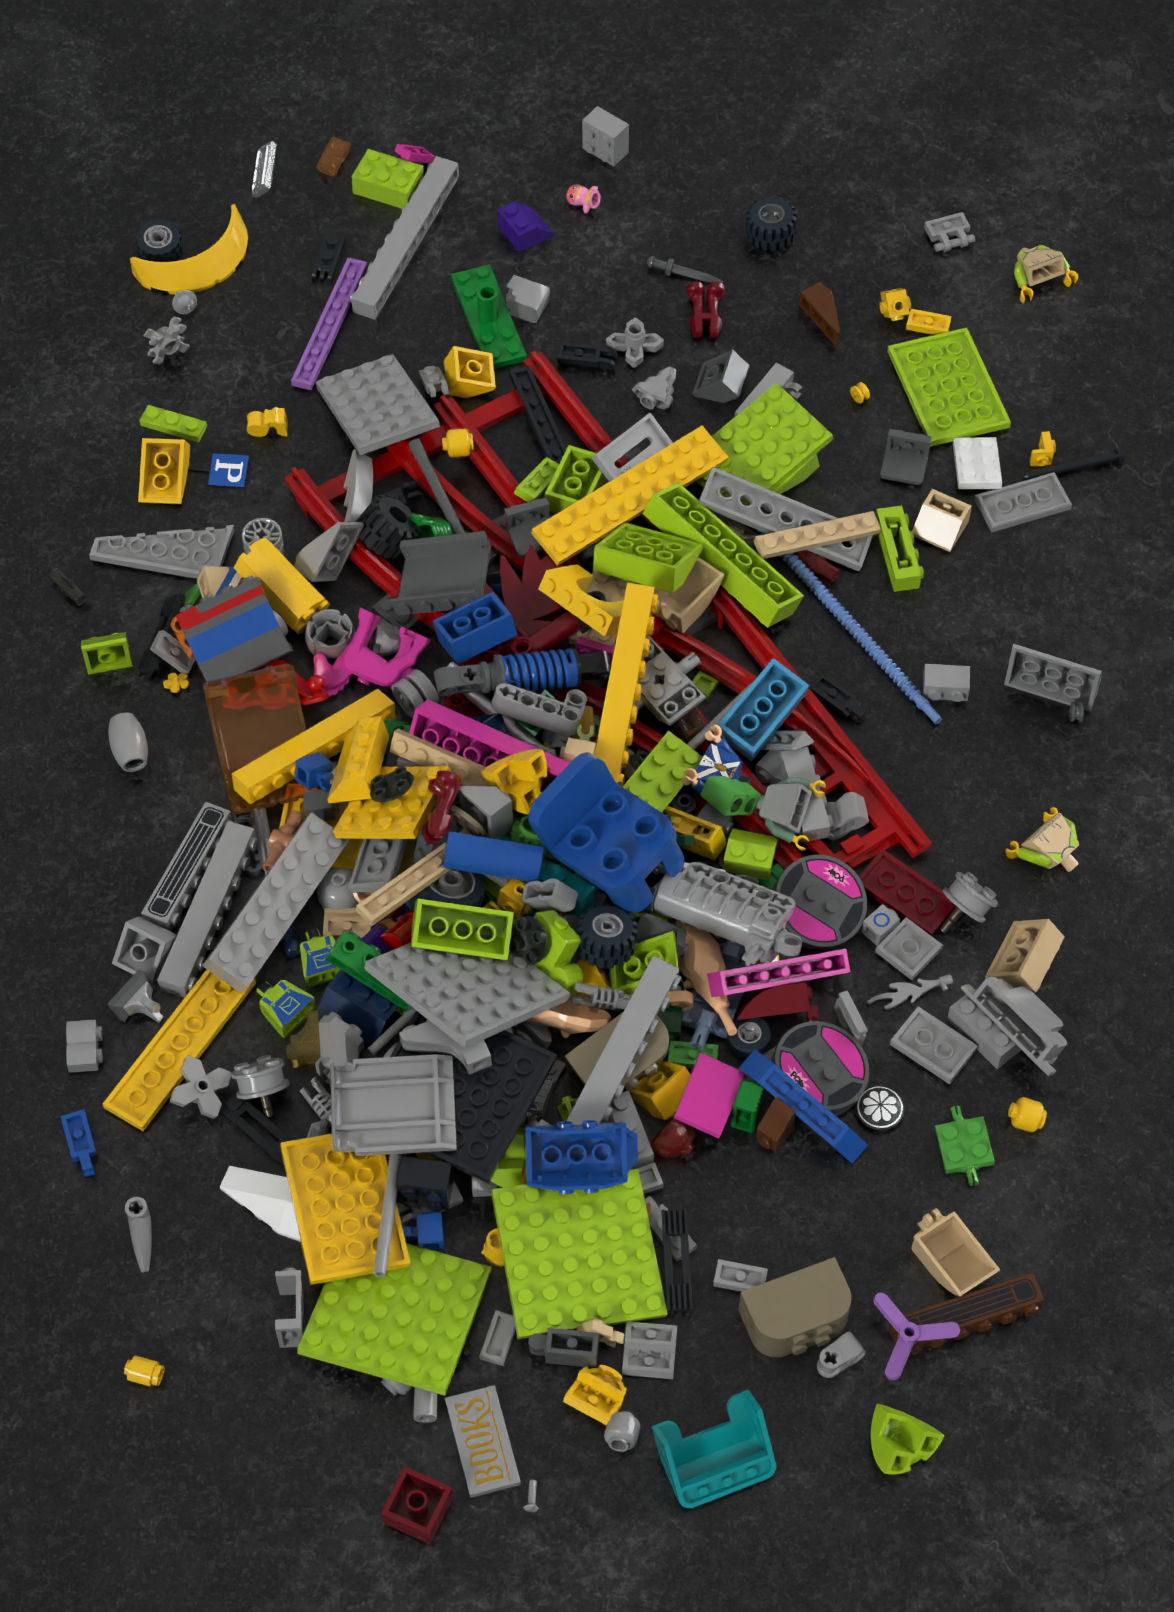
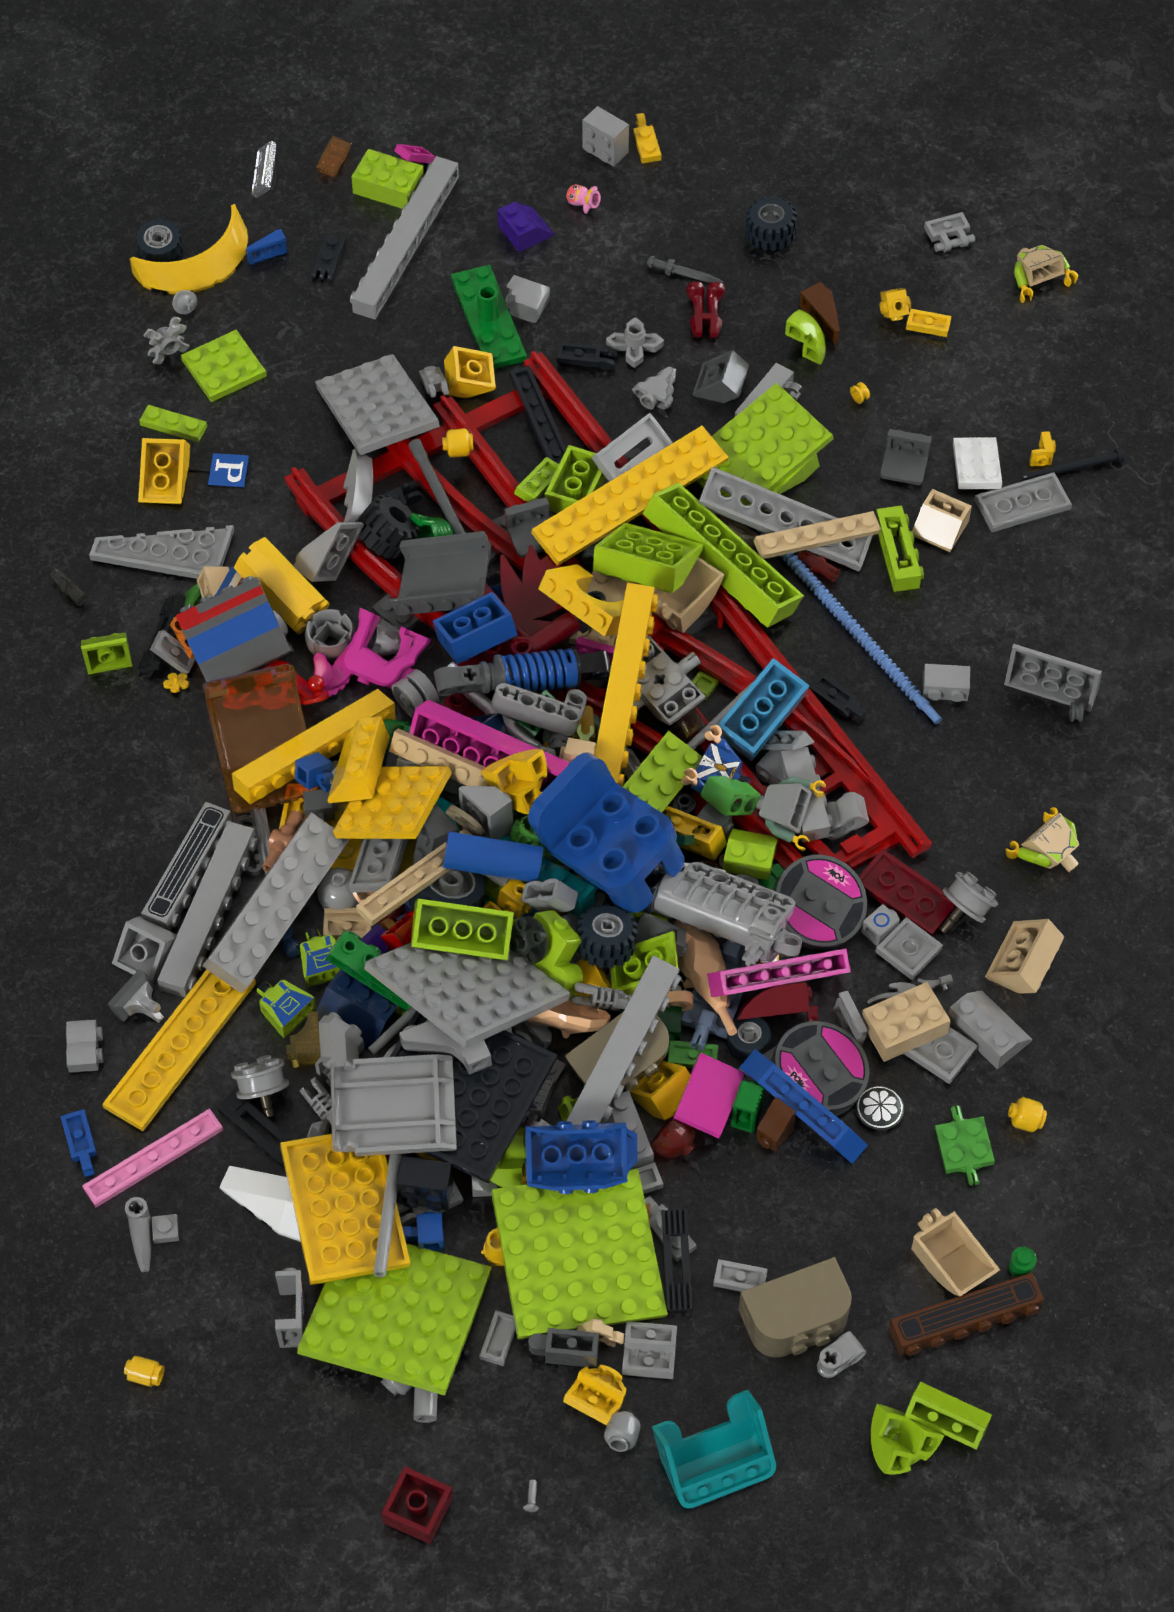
(128, 742): light grey piece -> none
(152, 1158): none -> bright pink tile
(165, 1228): none -> light grey plate
(205, 1097): light grey plant -> none
(223, 365): none -> lime plate
(260, 423): yellow leg -> none
(262, 528): light grey wheel -> none
(270, 246): none -> blue slope
(329, 324): medium lavender plate -> none
(391, 785): pearl dark grey dish -> none
(438, 822): dark red piece -> none
(482, 1441): light grey tile -> none
(637, 759): dark grey bush -> none
(646, 140): none -> yellow plate
(807, 330): none -> lime brick
(905, 1021): none -> tan brick
(905, 1343): medium lavender piece -> none
(948, 386): lime plate -> none
(948, 1415): none -> lime brick
(1022, 1019): light grey brick -> none
(1022, 1262): none -> green brick

